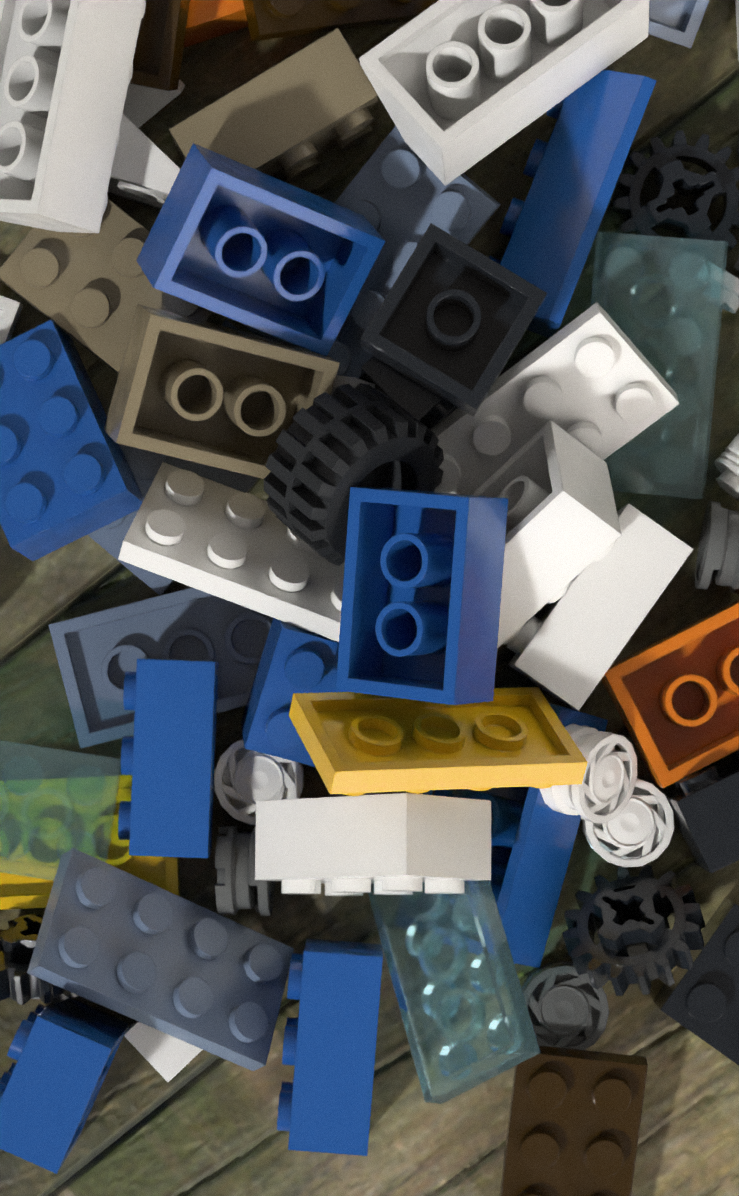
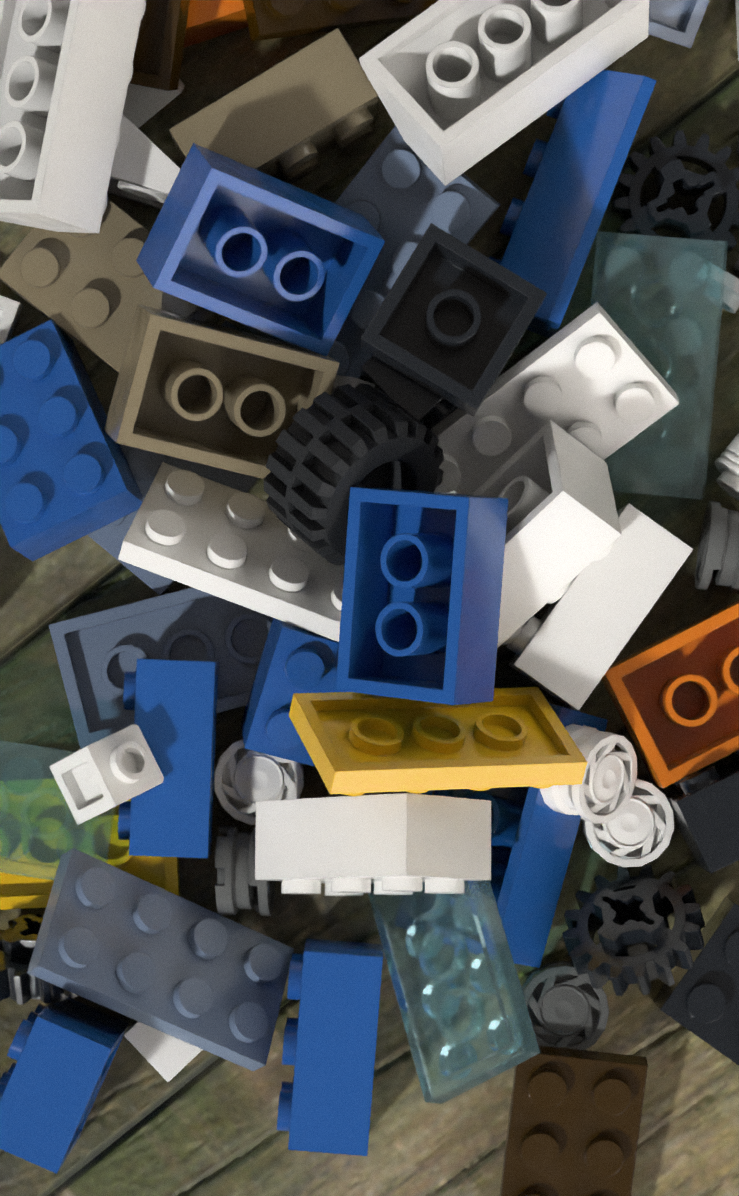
(107, 773): none -> white bracket

